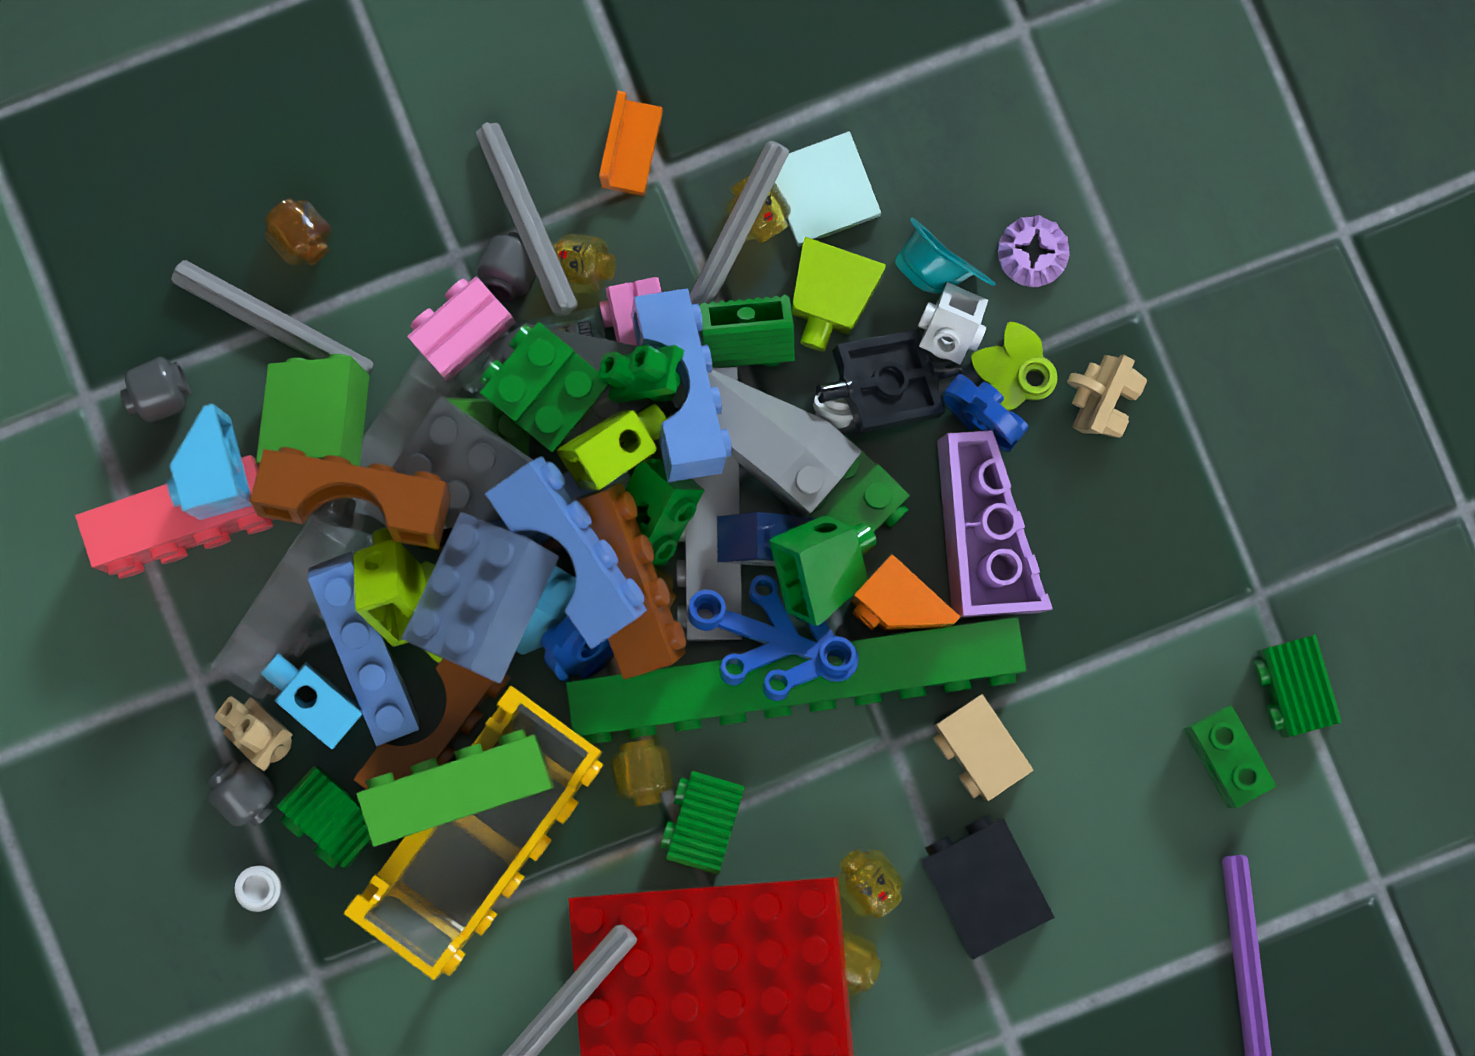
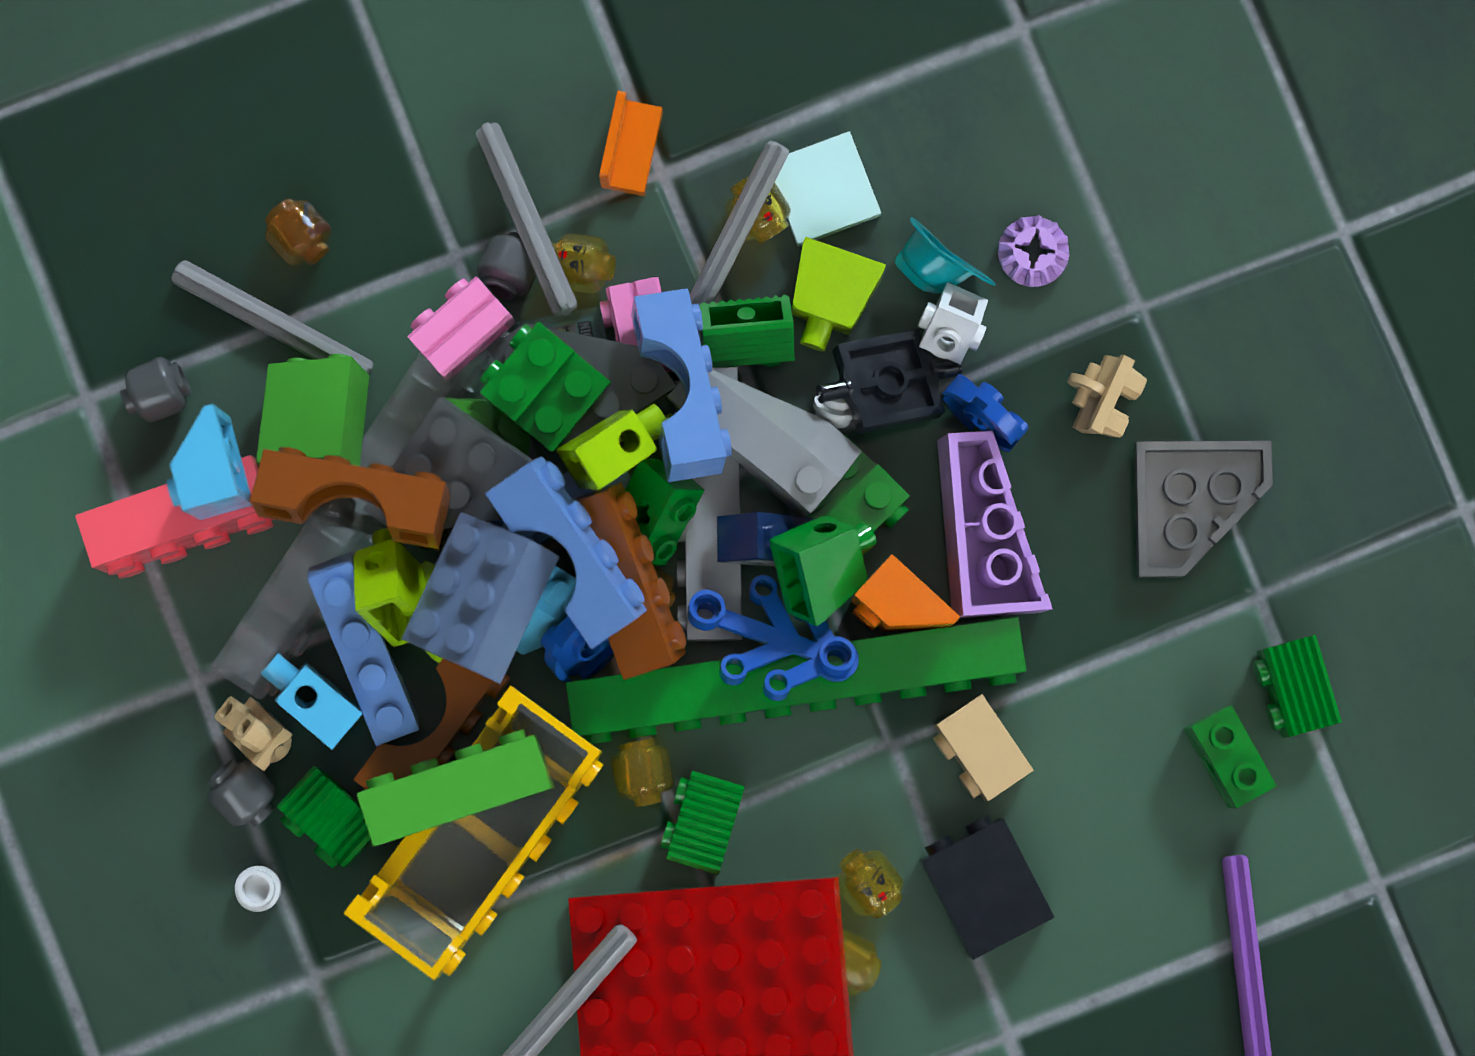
(642, 373): green hips -> none
(1008, 365): lime plate -> none
(1192, 497): none -> dark grey plate

